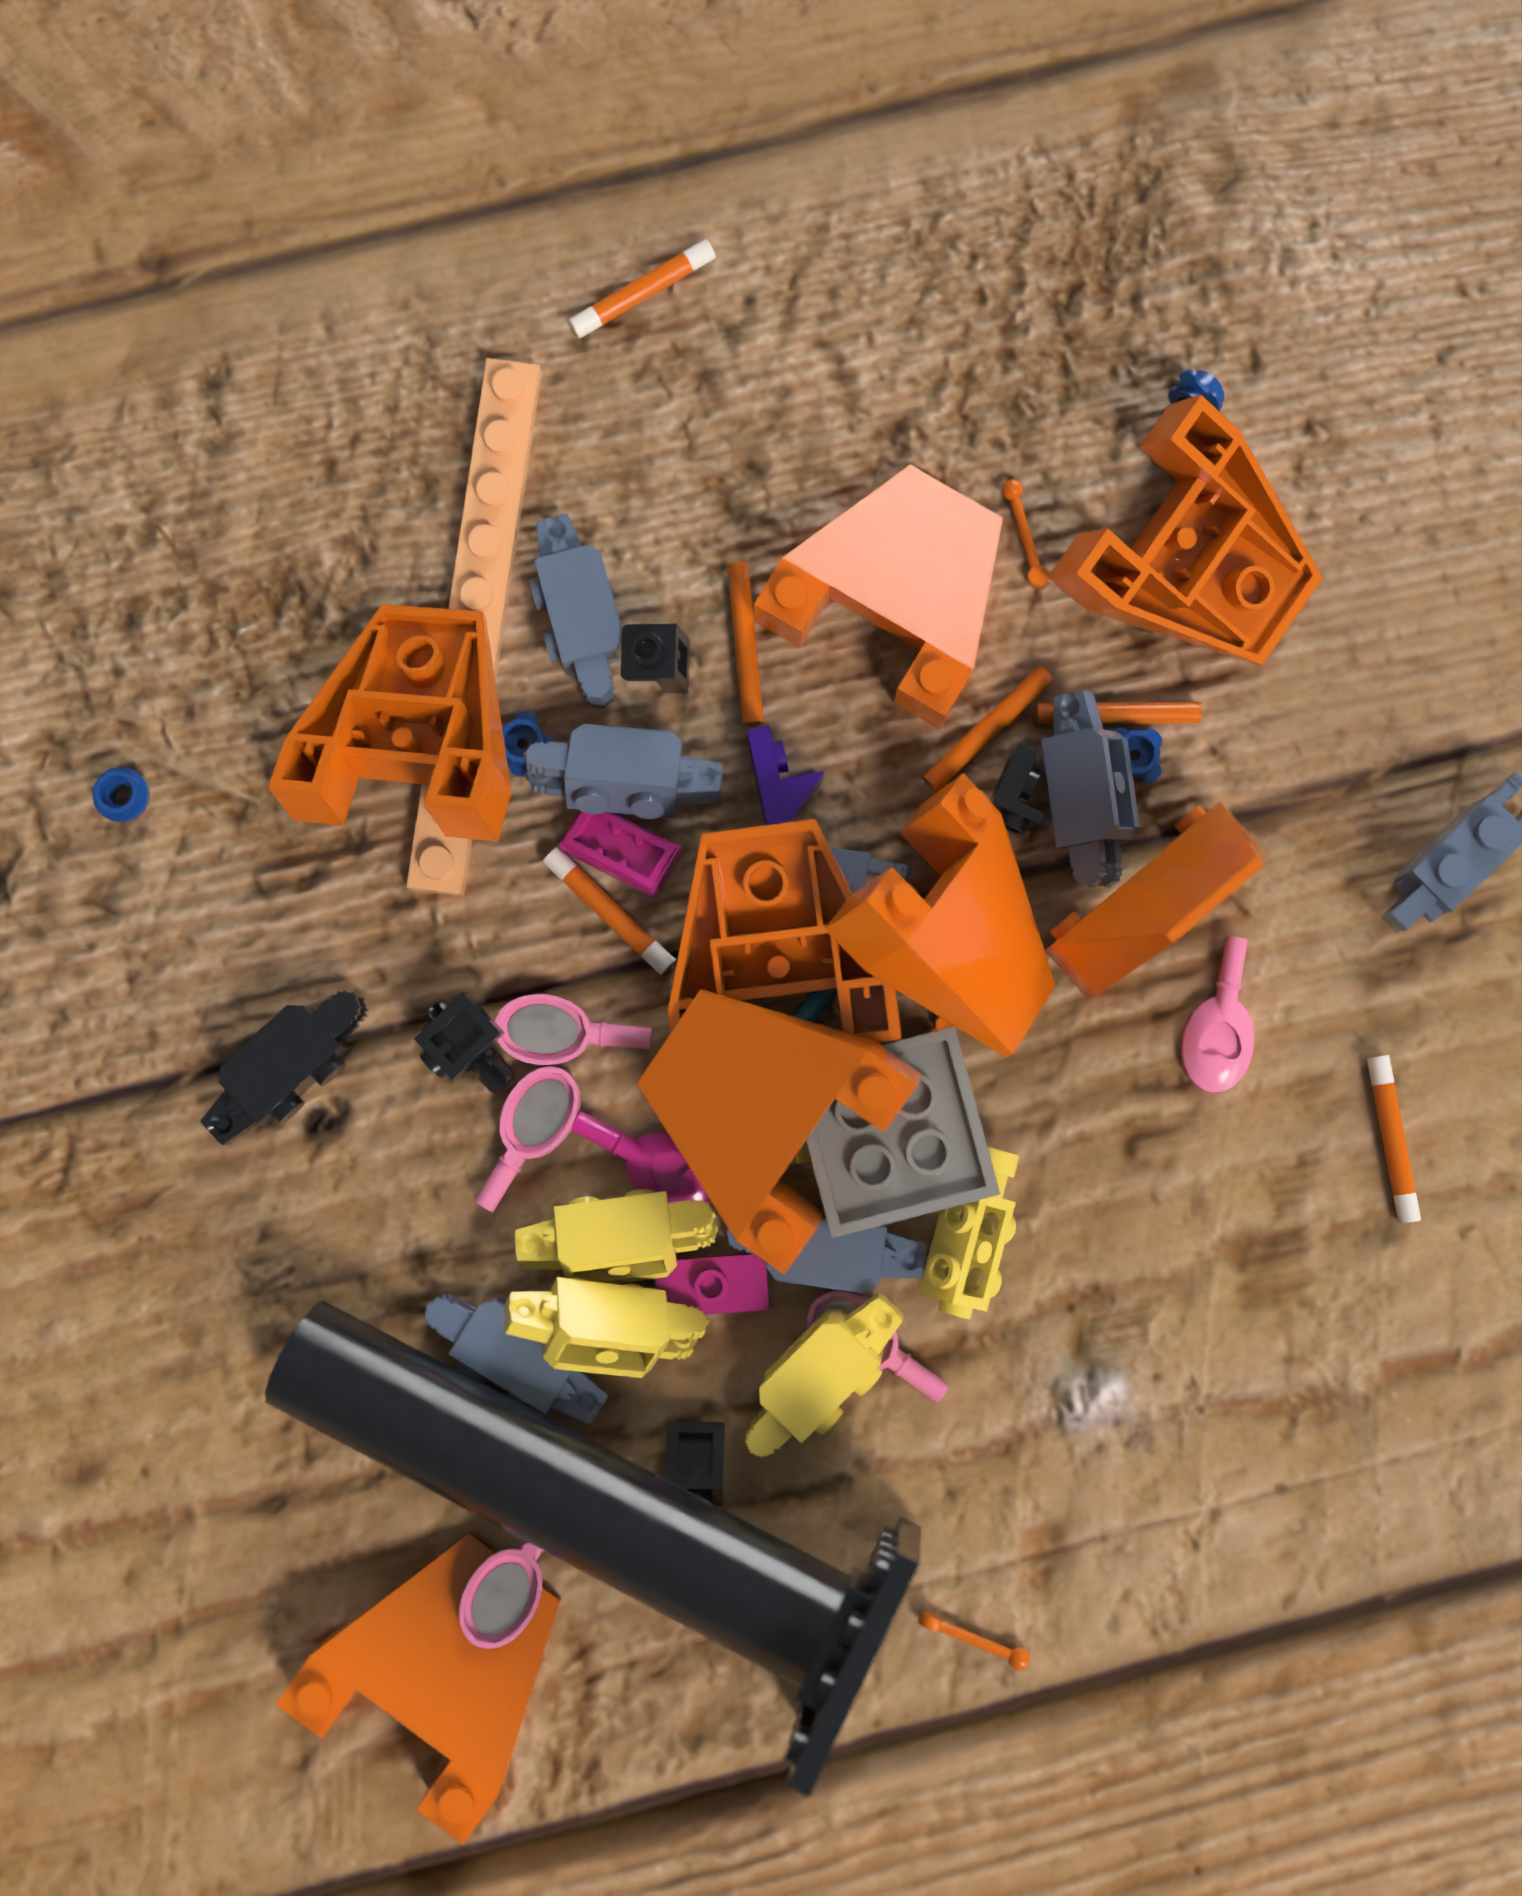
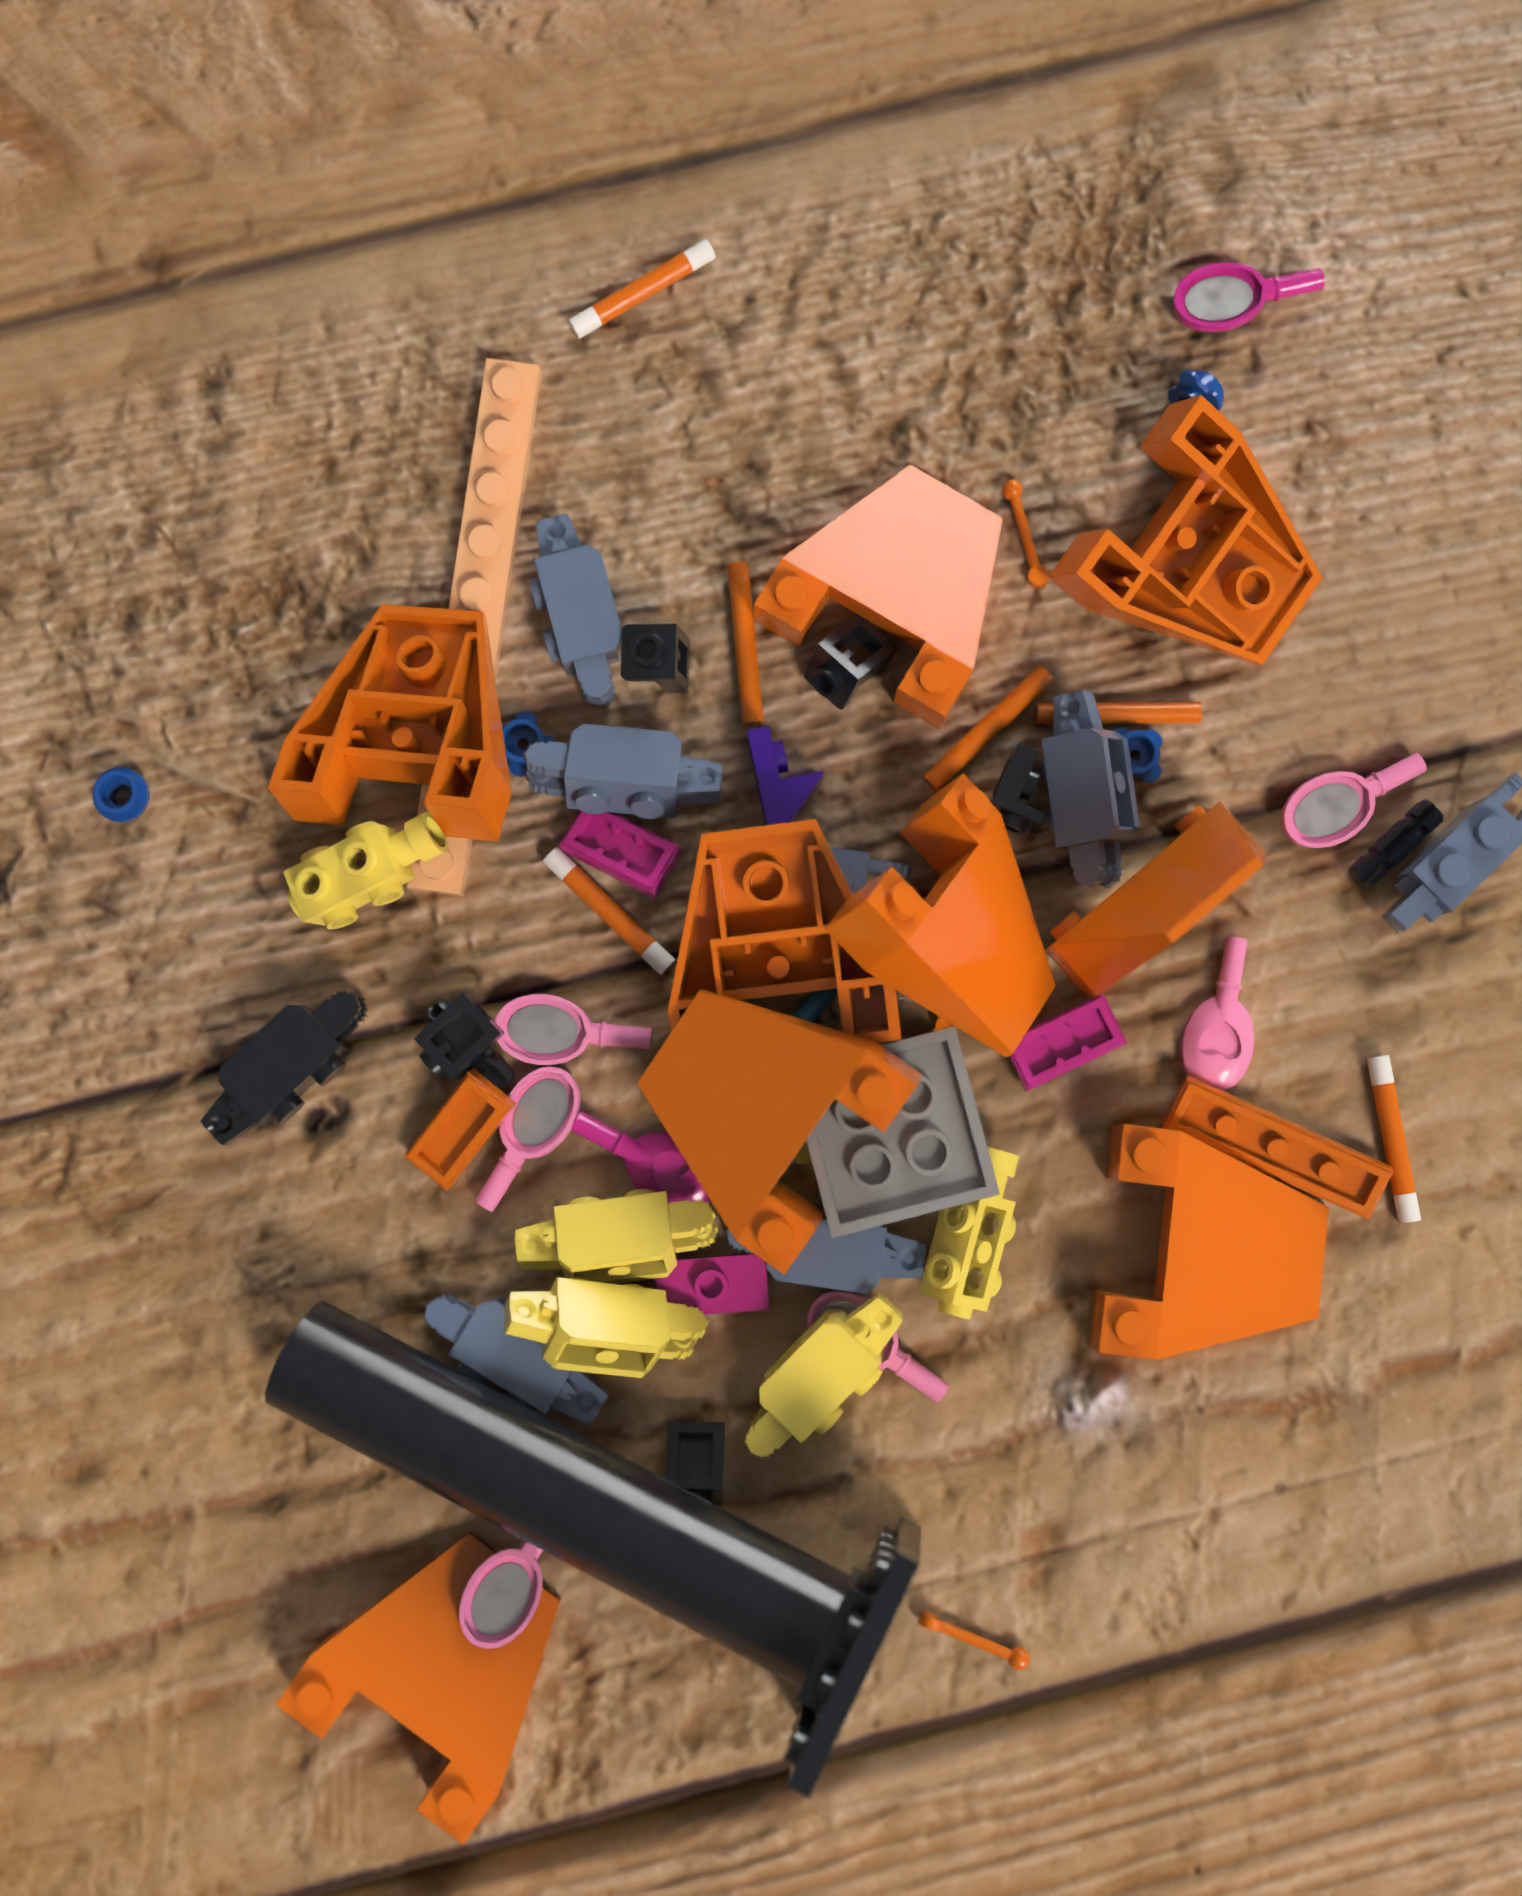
(349, 886): none -> light yellow brick
(460, 1129): none -> orange tile
(848, 660): none -> black bracket
(1066, 1042): none -> dark pink plate
(1231, 1254): none -> orange wedge
(1233, 294): none -> dark pink piece
(1278, 1147): none -> orange tile
(1341, 803): none -> bright pink piece
(1396, 844): none -> black axle

